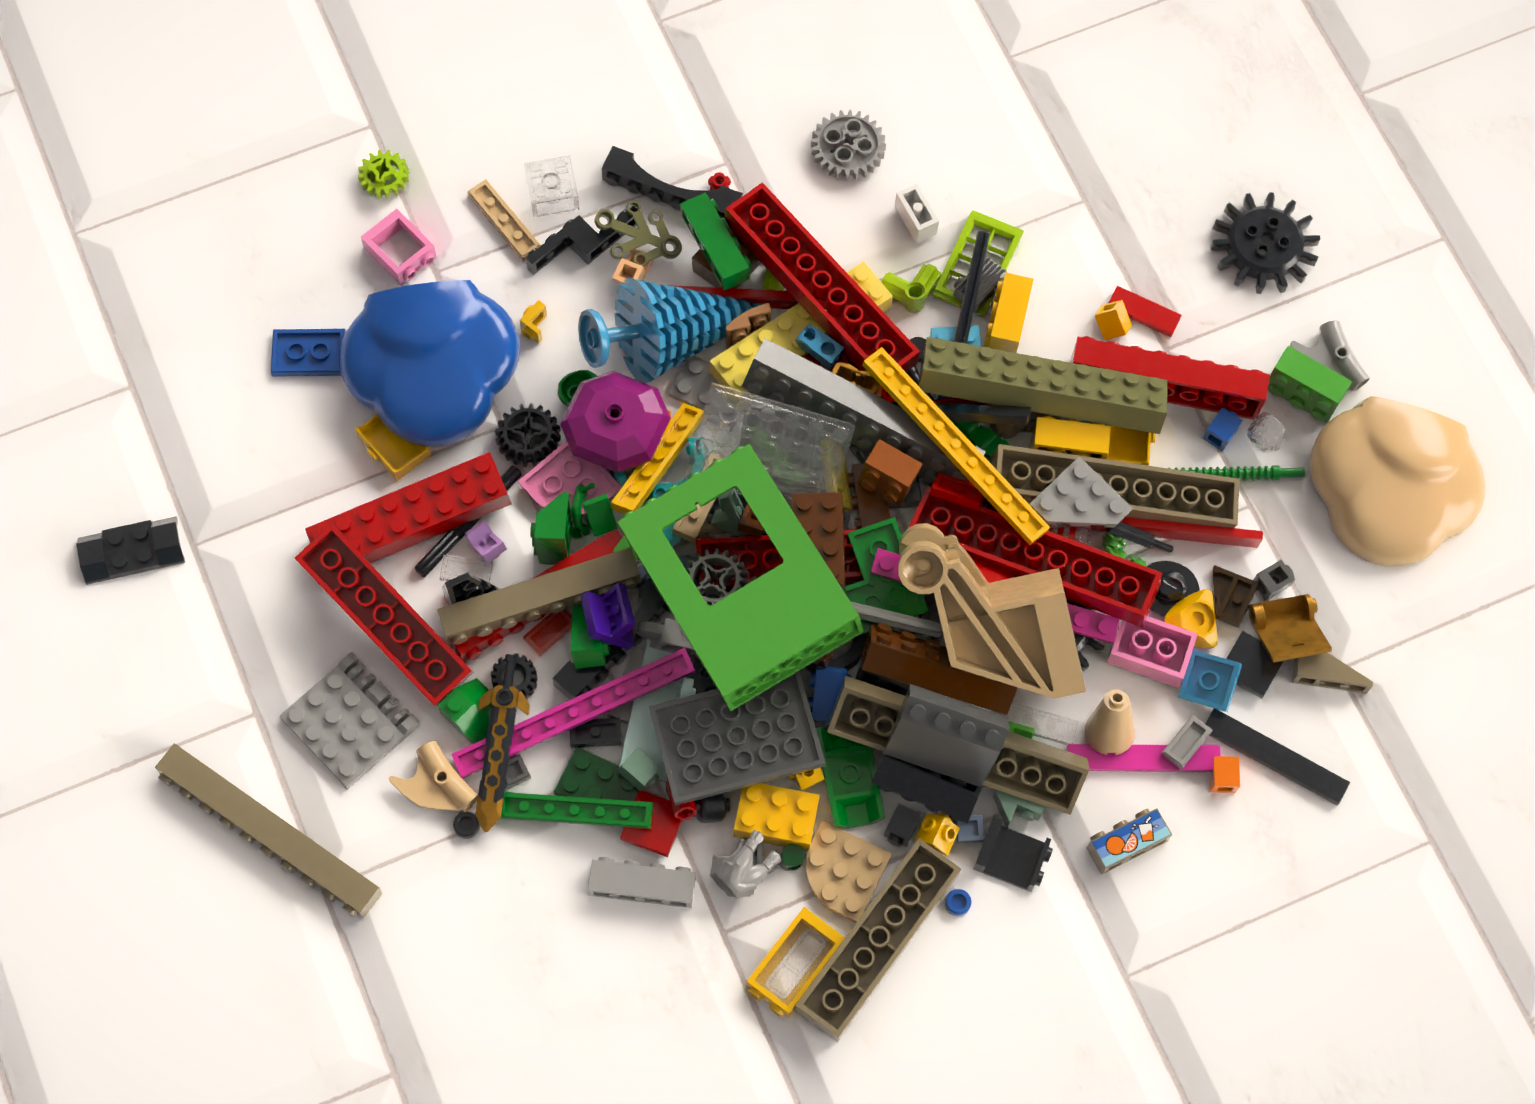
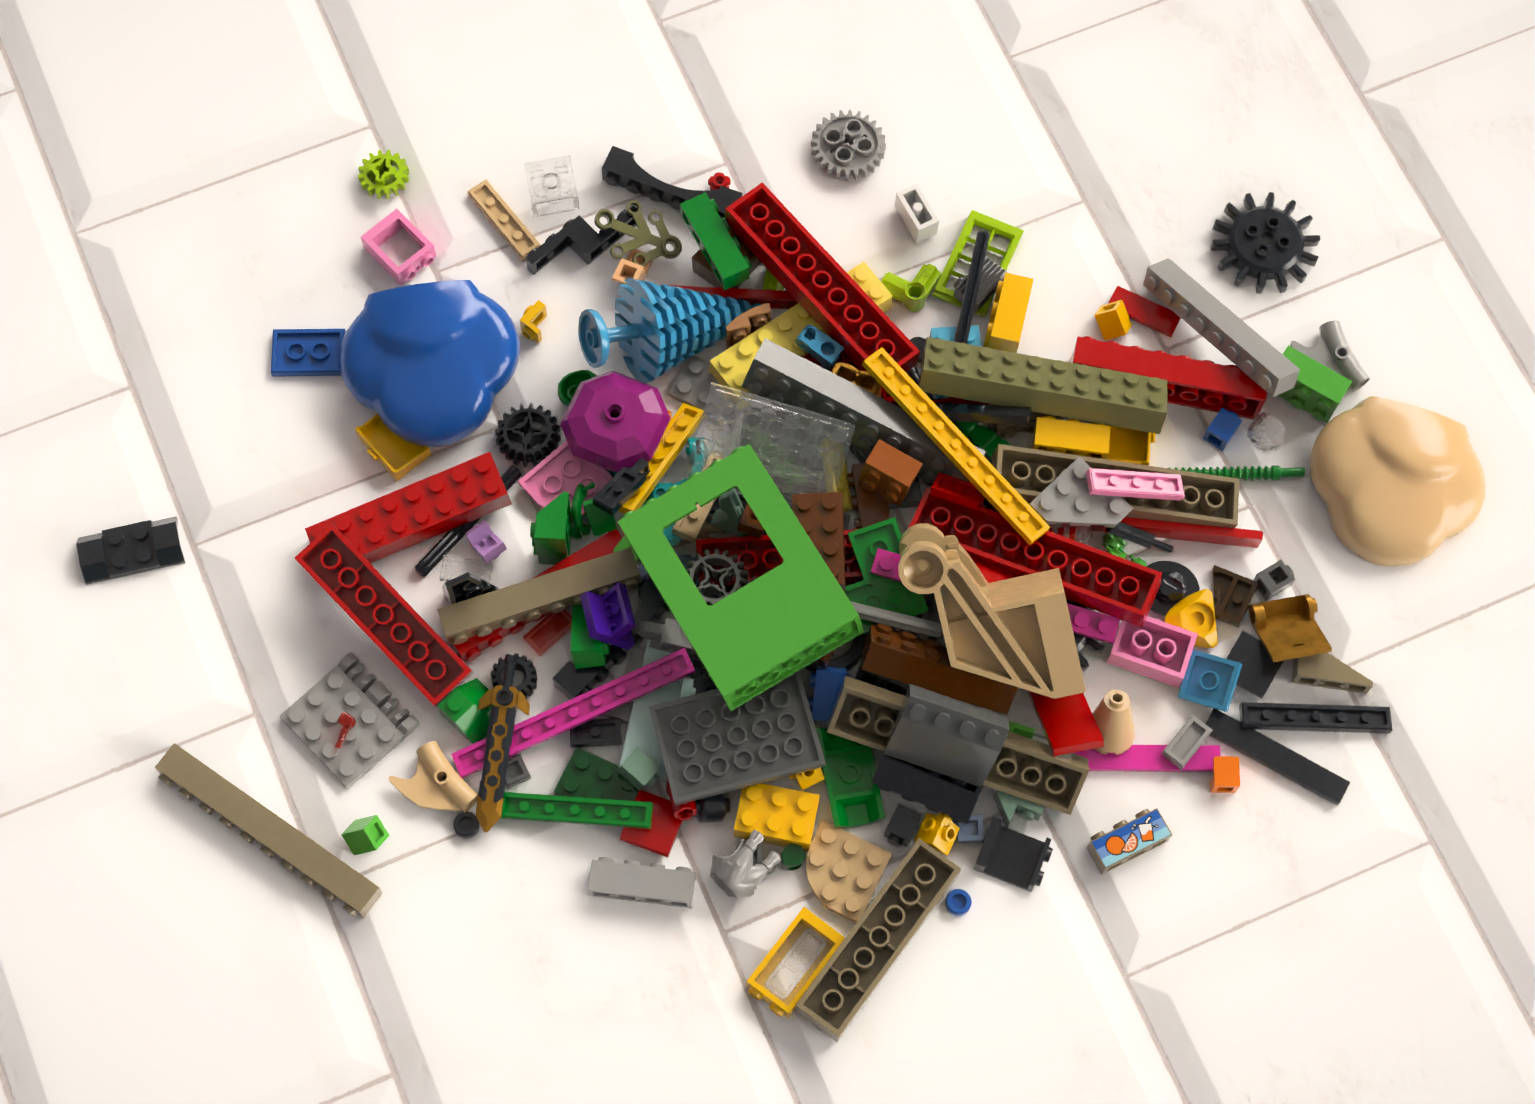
(348, 723): none -> clear red hand
(365, 835): none -> bright green panel
(621, 487): none -> black hinge
(1067, 723): none -> red tile
(1134, 484): none -> bright pink tile
(1221, 327): none -> light grey brick
(1315, 717): none -> black tile

